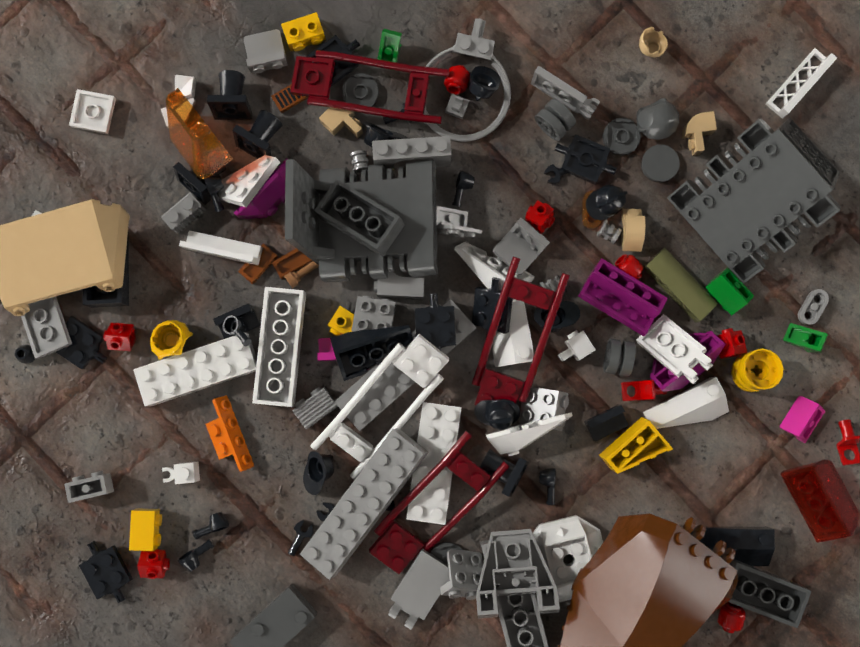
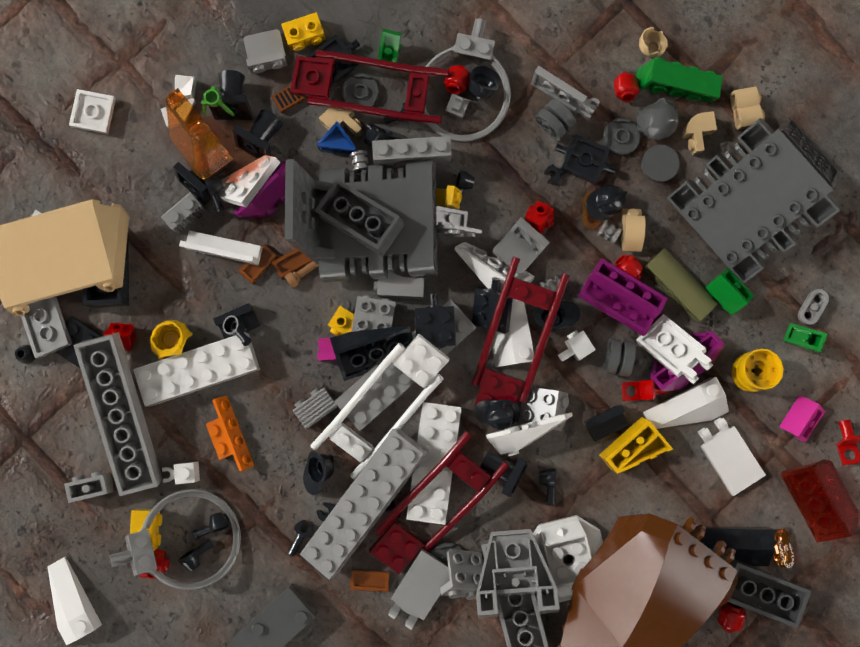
(72, 607): none -> white wedge
(105, 572): black plate -> none
(118, 413): none -> light grey brick
(141, 552): none -> light grey brick
(213, 99): none -> bright green plant
(279, 347): white brick -> none
(336, 141): none -> blue slope
(370, 580): none -> dark orange tile
(448, 197): none -> yellow bracket
(626, 86): none -> red head
(679, 80): none -> green wedge
(730, 457): none -> white tile
(734, 343): red brick -> none
(746, 107): none -> tan brick
(783, 549): none -> clear orange plate
(806, 85): white fence -> none

